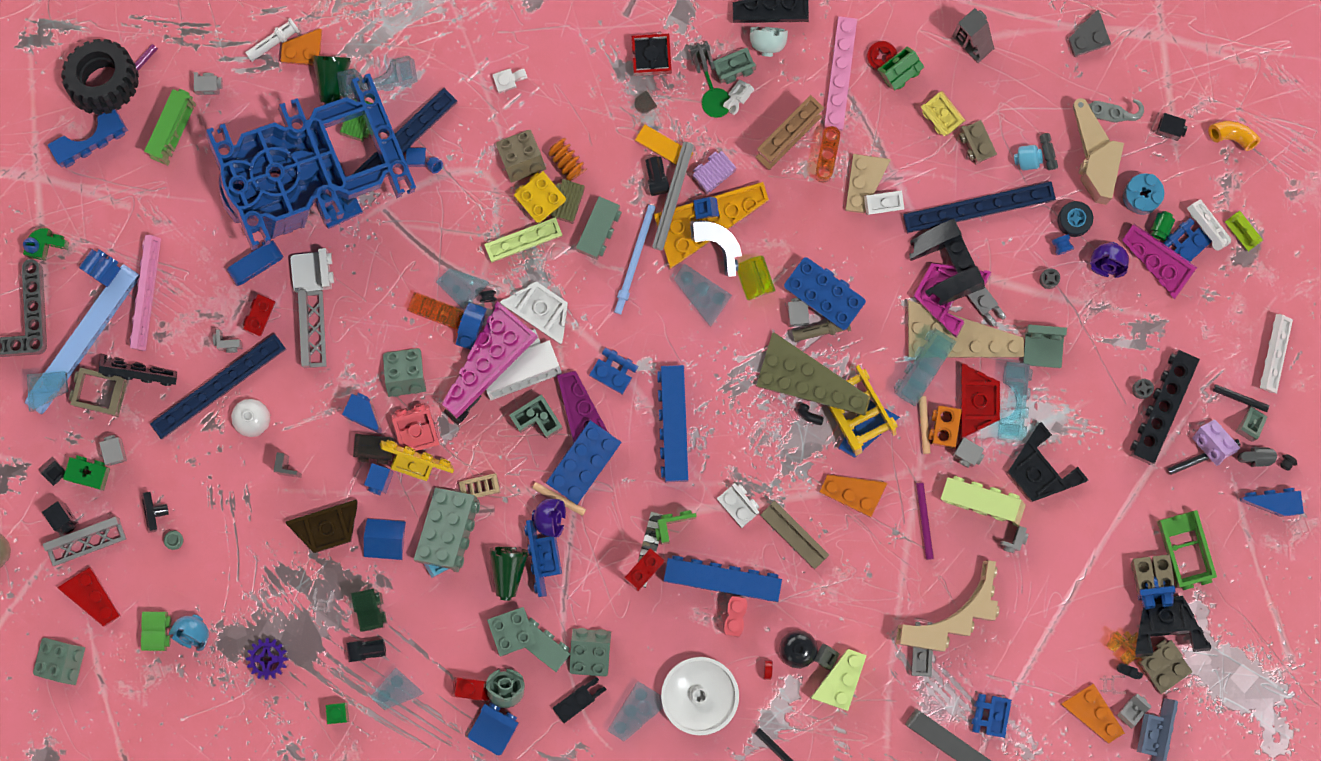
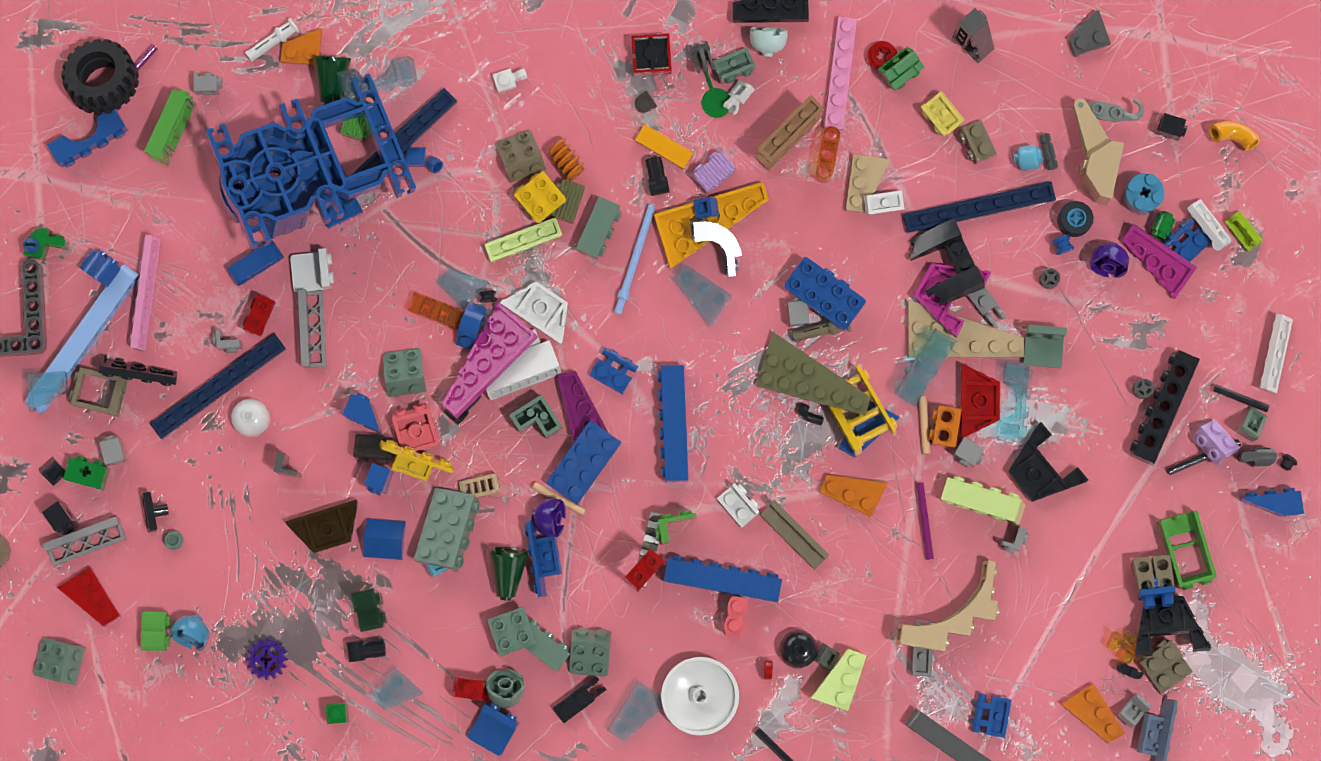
(673, 195): light grey axle -> none
(755, 277): clear neon green panel -> none

